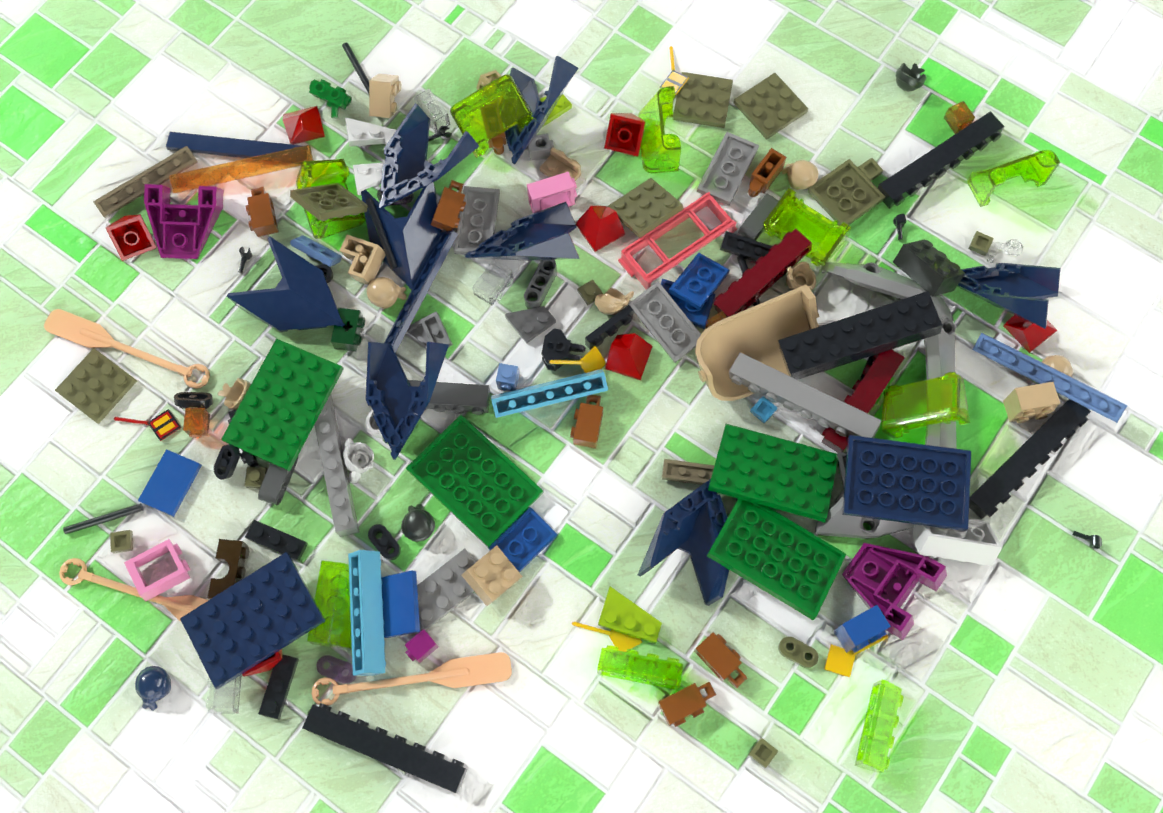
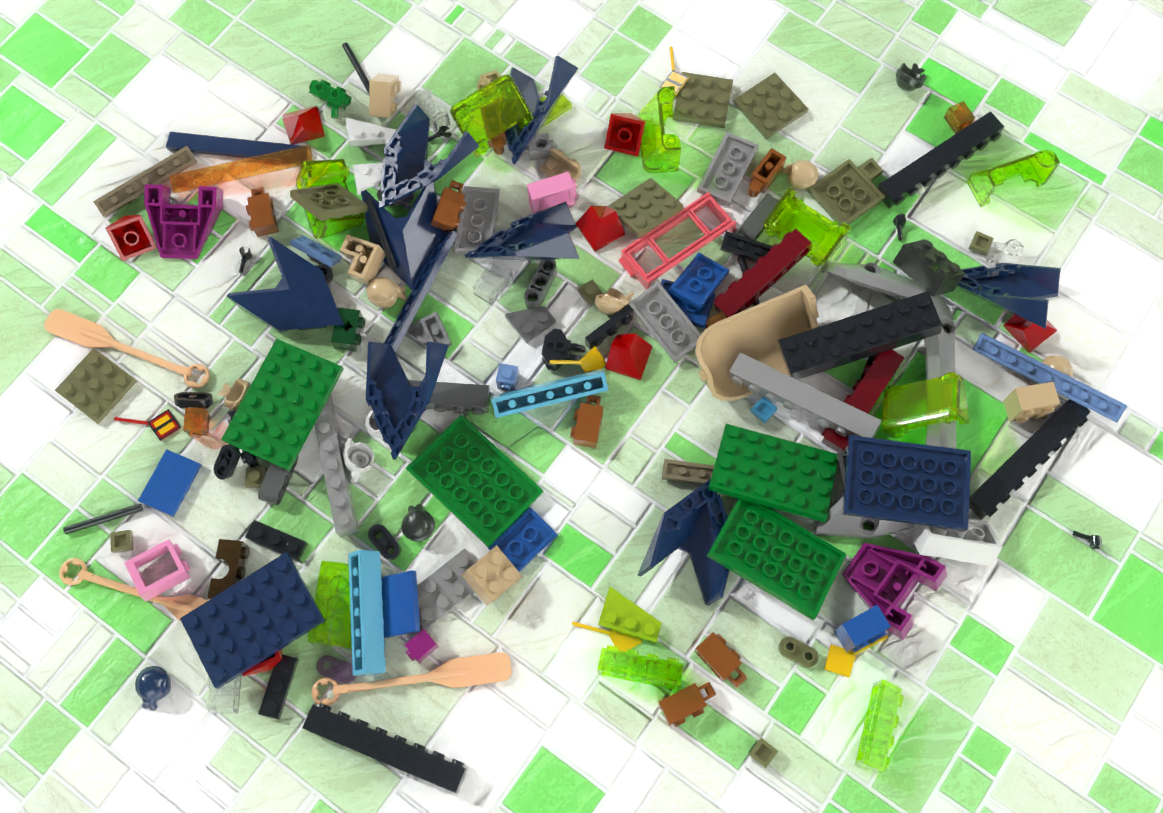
(800, 275): tan hat -> none

